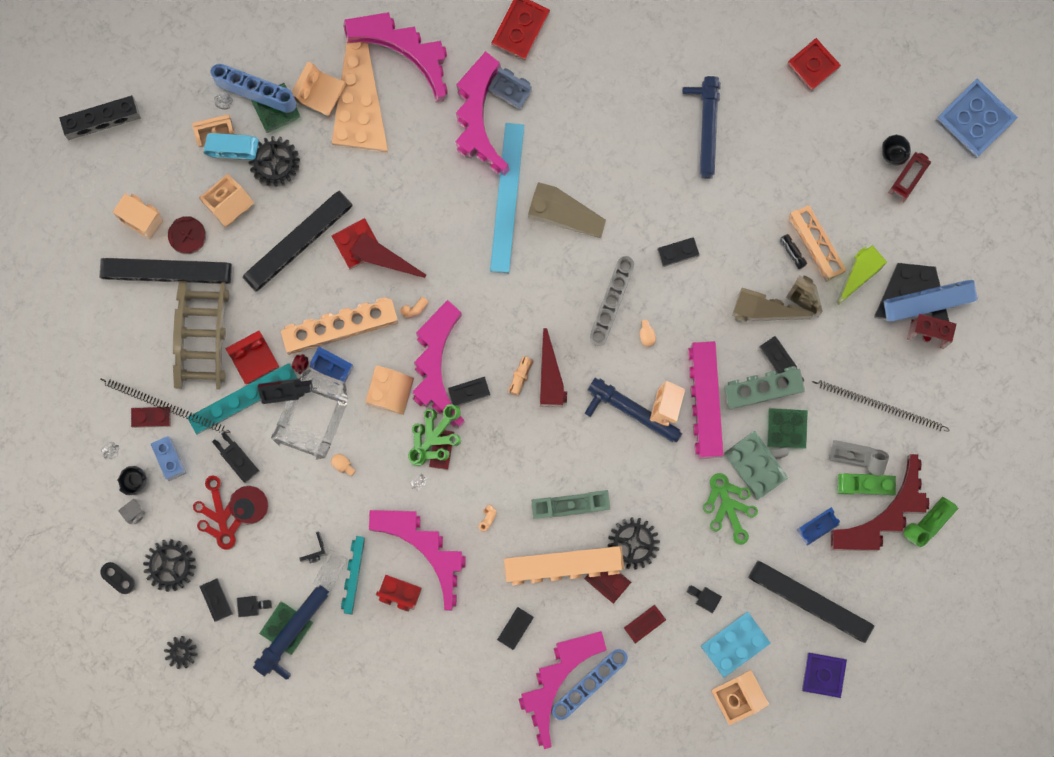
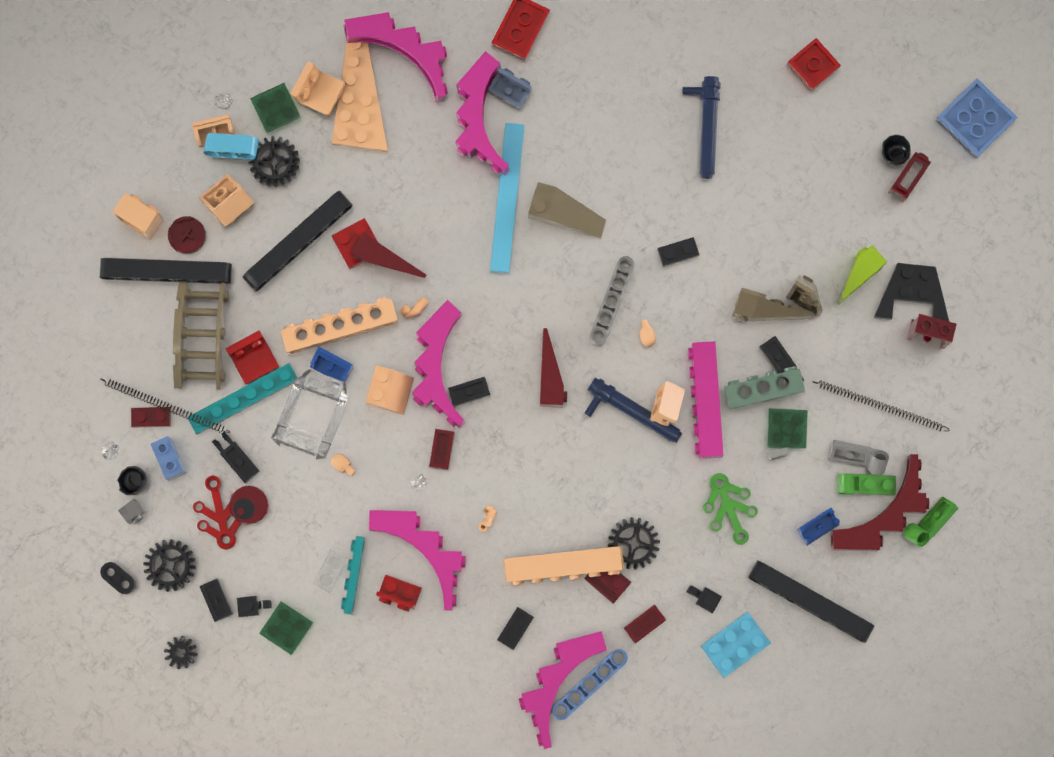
(100, 117): black brick -> none
(259, 93): medium blue beam -> none
(272, 654): dark blue cylinder -> none
(283, 390): black hinge -> none
(300, 363): dark red plate -> none
(315, 556): black bracket -> none
(432, 436): bright green plant -> none
(520, 376): light nougat pin -> none
(570, 504): sand green slope -> none
(740, 697): light nougat slope -> none
(756, 465): sand green plate -> none
(793, 251): black axle -> none
(813, 245): light nougat fence -> none
(824, 675): dark purple tile -> none
(930, 300): medium blue beam -> none

